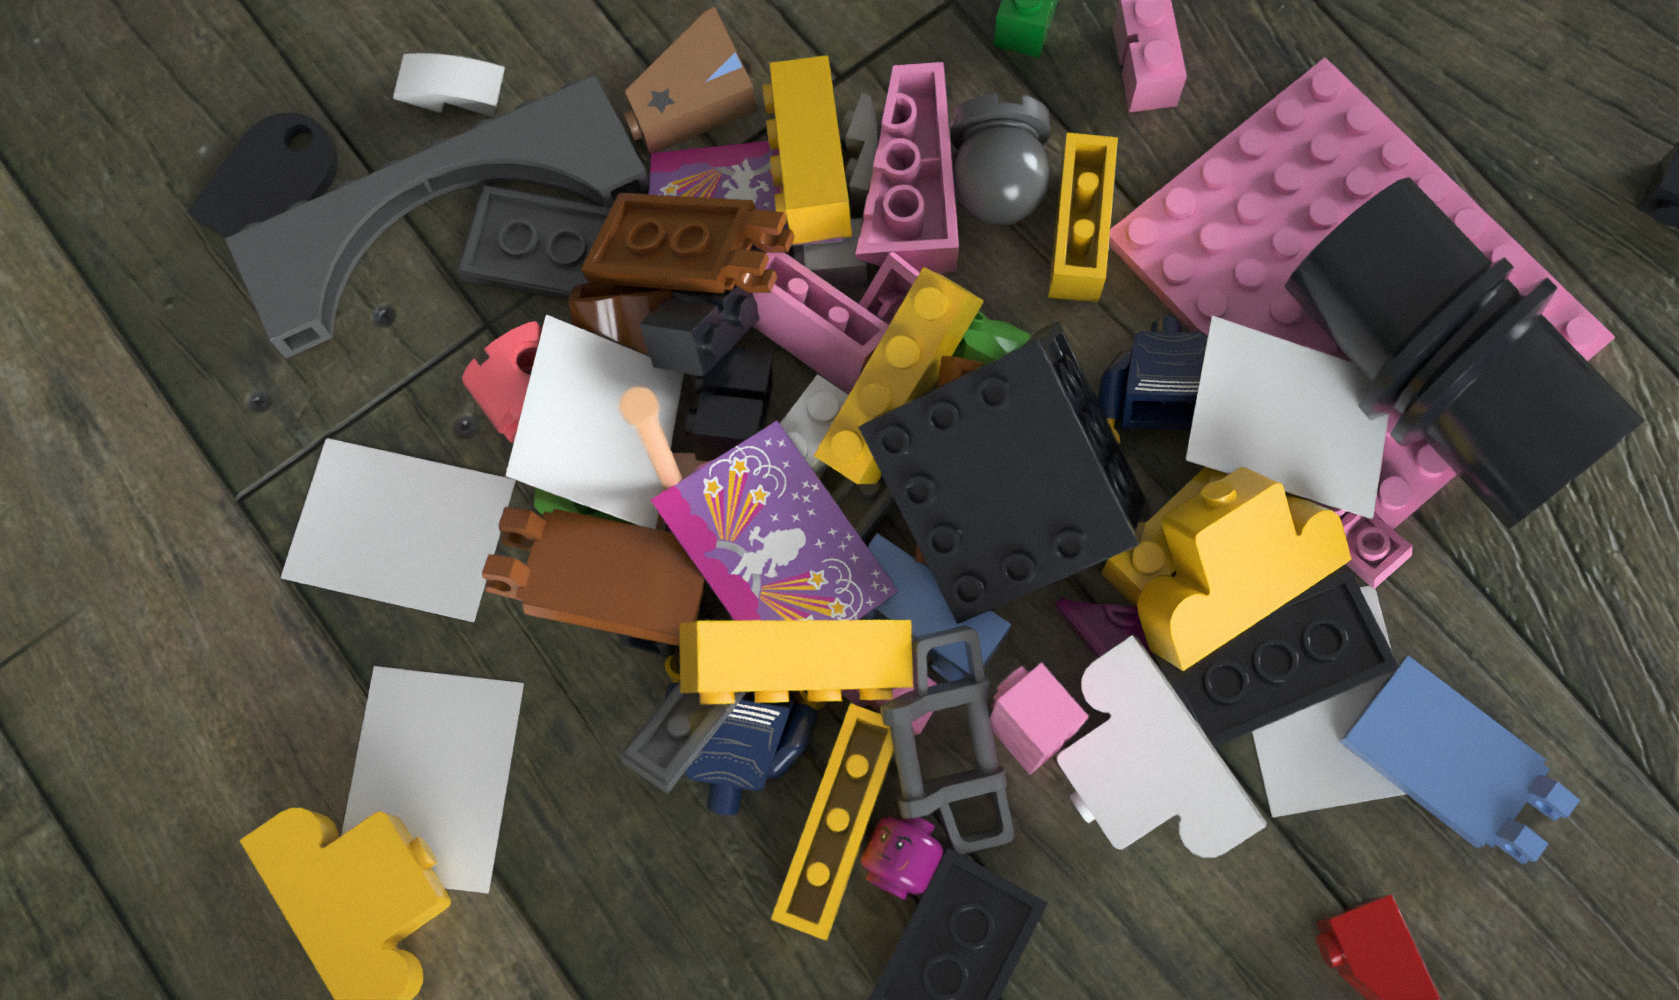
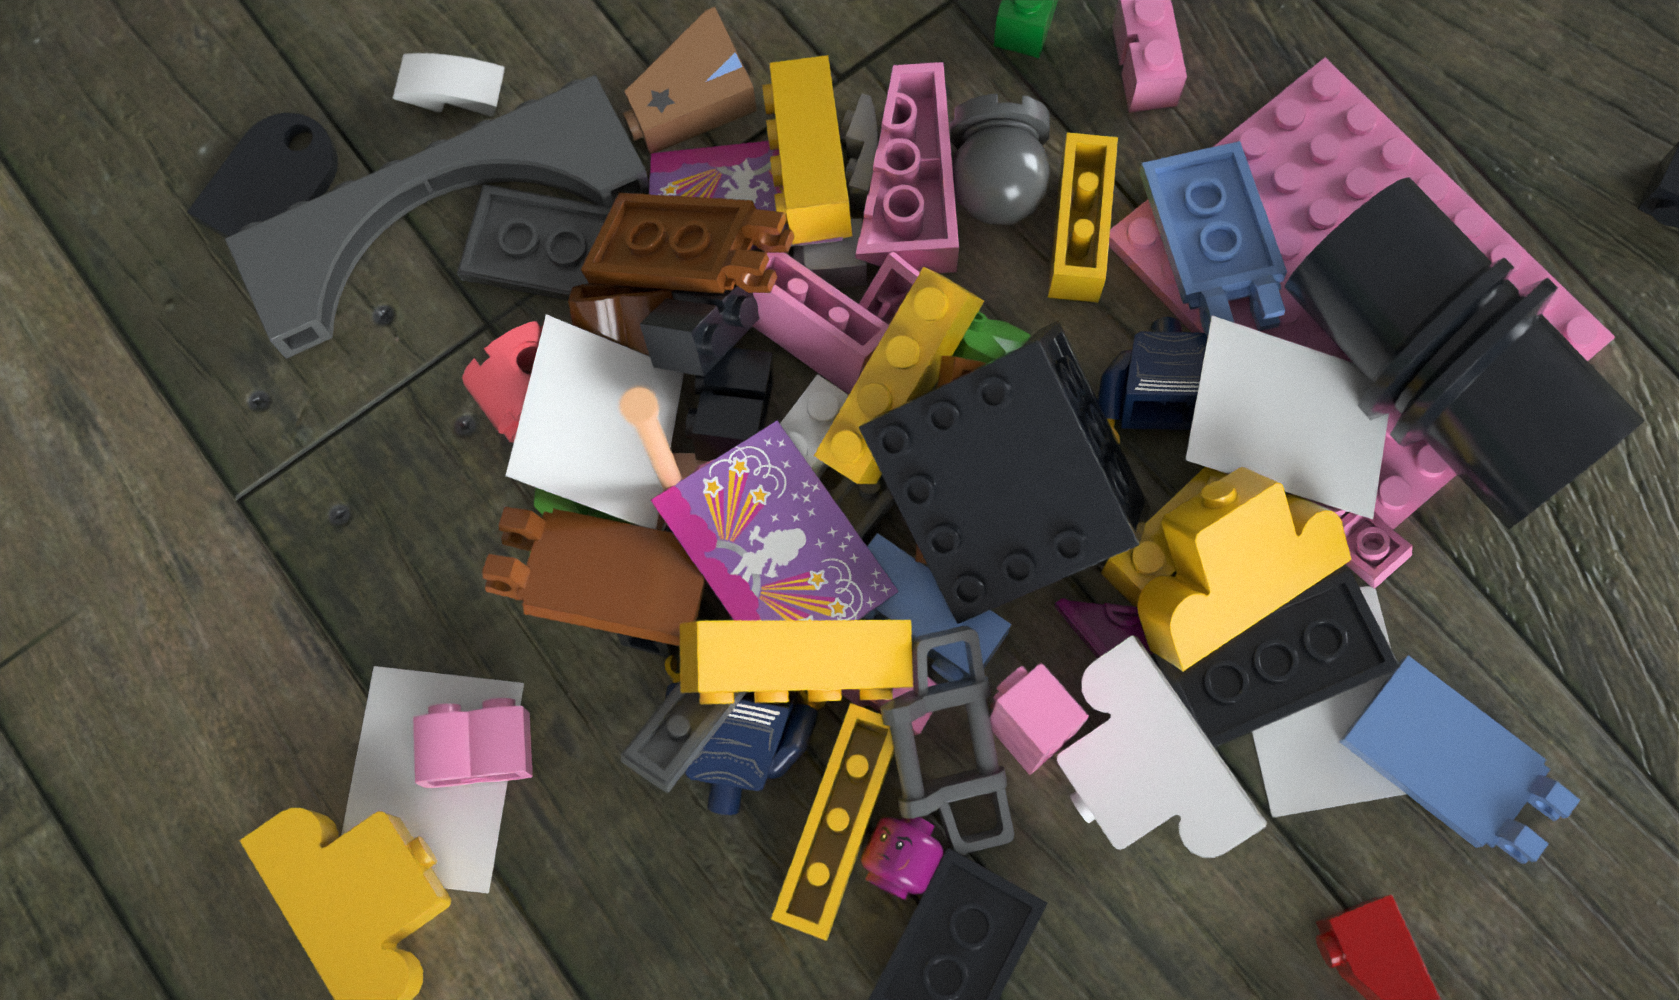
(398, 529): white sticker -> none
(472, 745): none -> bright pink brick
(1216, 233): none -> medium blue tile

